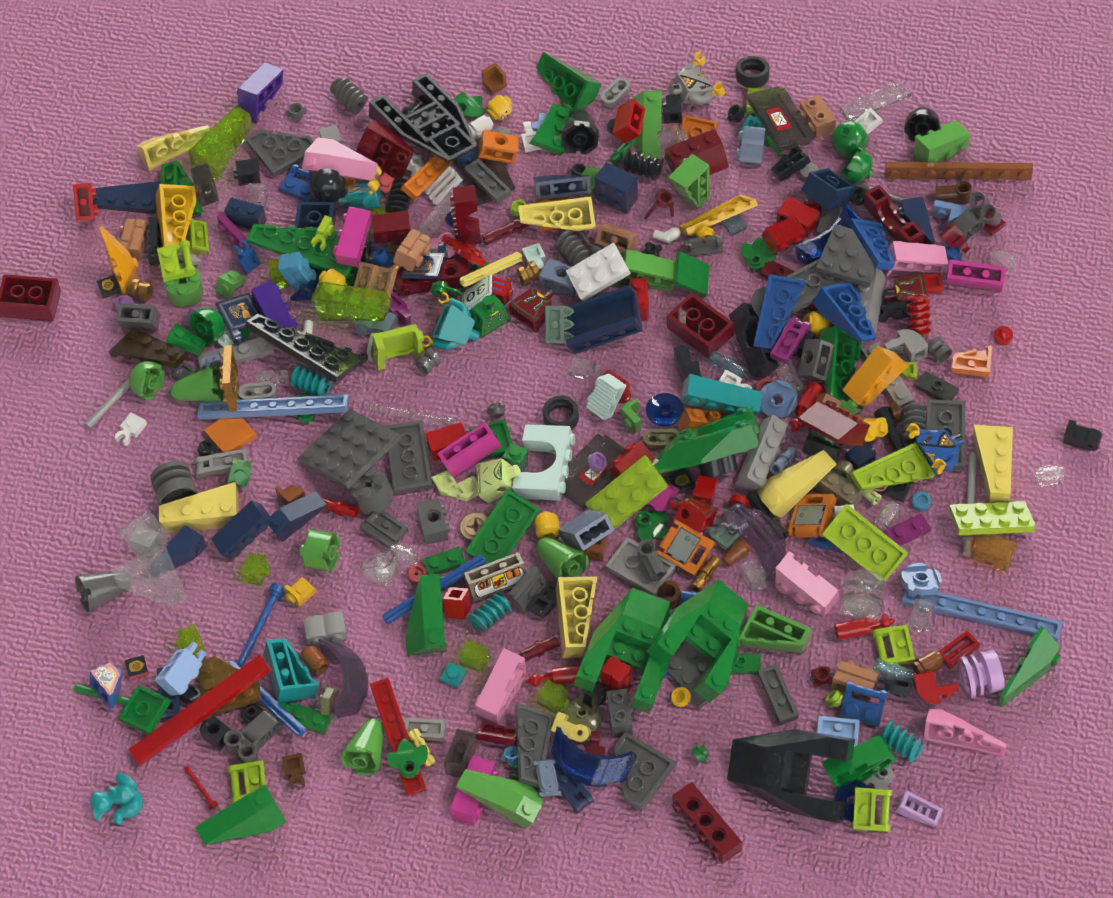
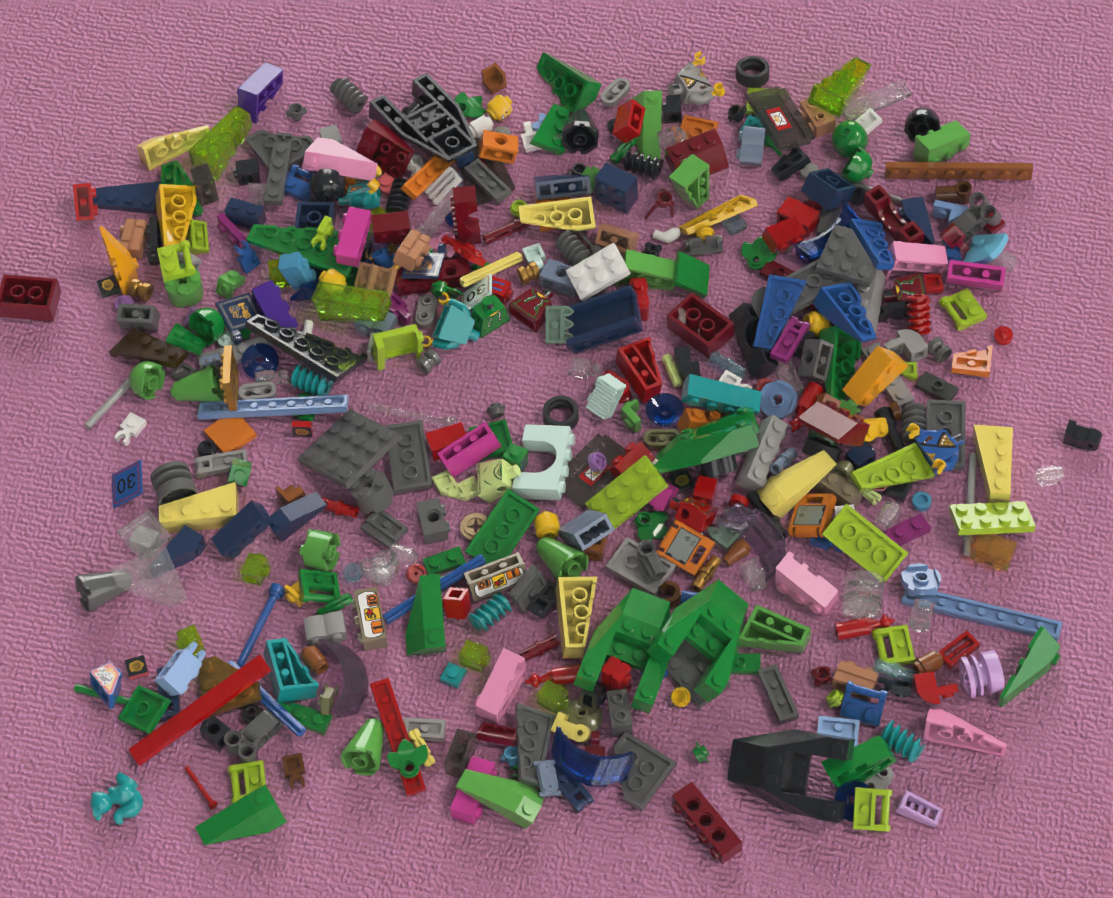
(127, 484): none -> blue piece
(190, 695): black tile -> none
(249, 357): none -> clear blue dish
(278, 174): none -> dark grey plate
(302, 429): none -> tile
(318, 581): none -> green plate
(336, 605): none -> green axle
(352, 567): none -> clear light blue plate
(369, 619): none -> brick
(427, 310): none -> light grey plate
(640, 368): none -> red wedge
(672, 370): none -> yellowish green axle
(839, 89): none -> clear neon green wedge
(967, 306): none -> lime plate
(985, 248): none -> medium azure plate

